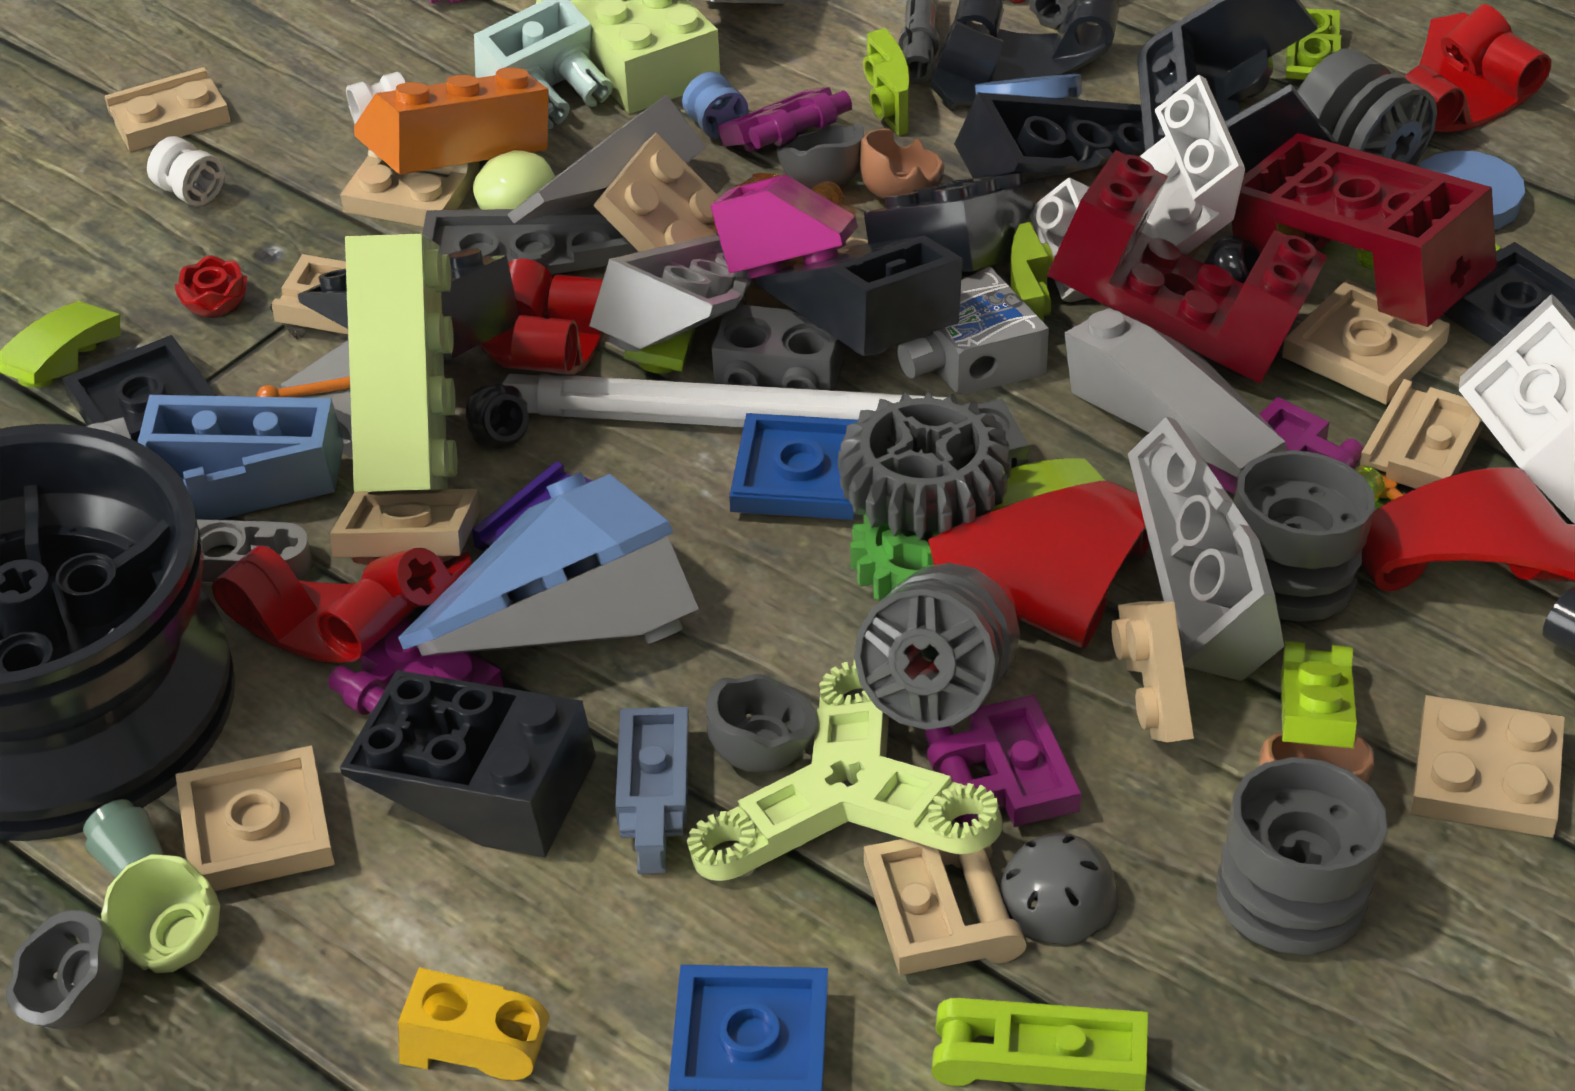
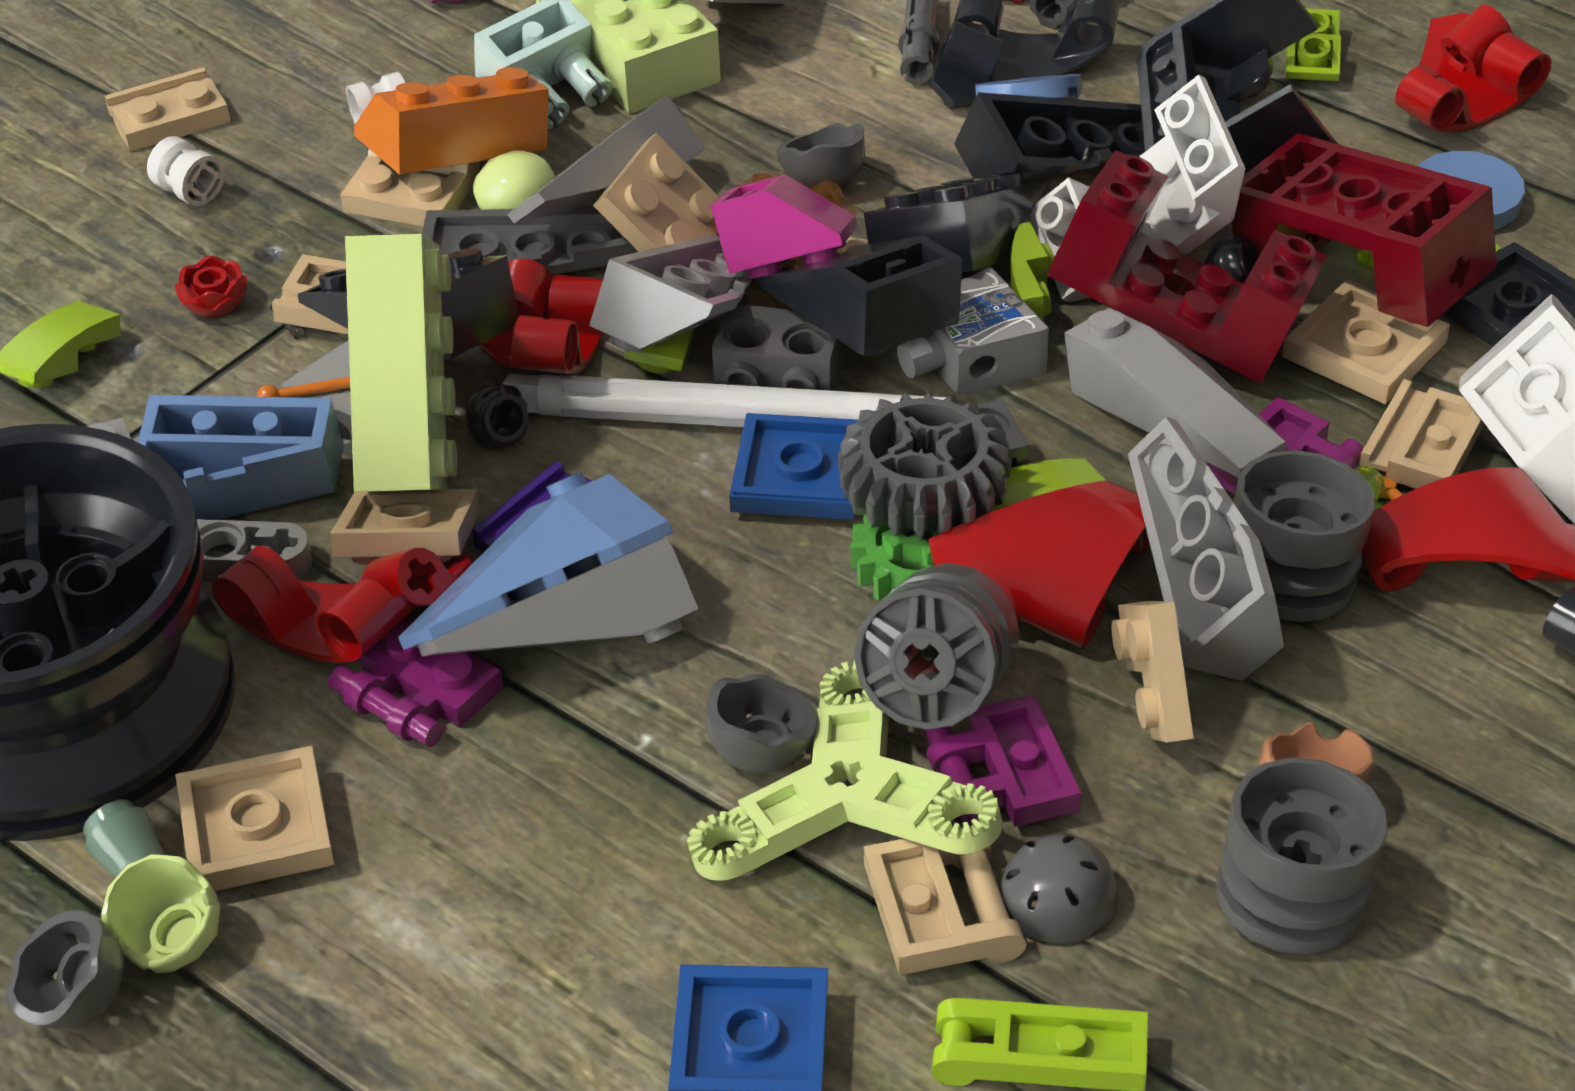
(124, 383): black plate -> none
(470, 1026): yellow leg -> none
(476, 758): black slope -> none
(652, 781): sand blue hinge -> none
(712, 101): medium blue wheel -> none
(784, 118): magenta plate -> none
(889, 75): lime slope -> none
(894, 168): nougat hair -> none
(1318, 696): lime plate -> none
(1370, 106): dark grey wheel -> none
(1488, 766): tan plate -> none

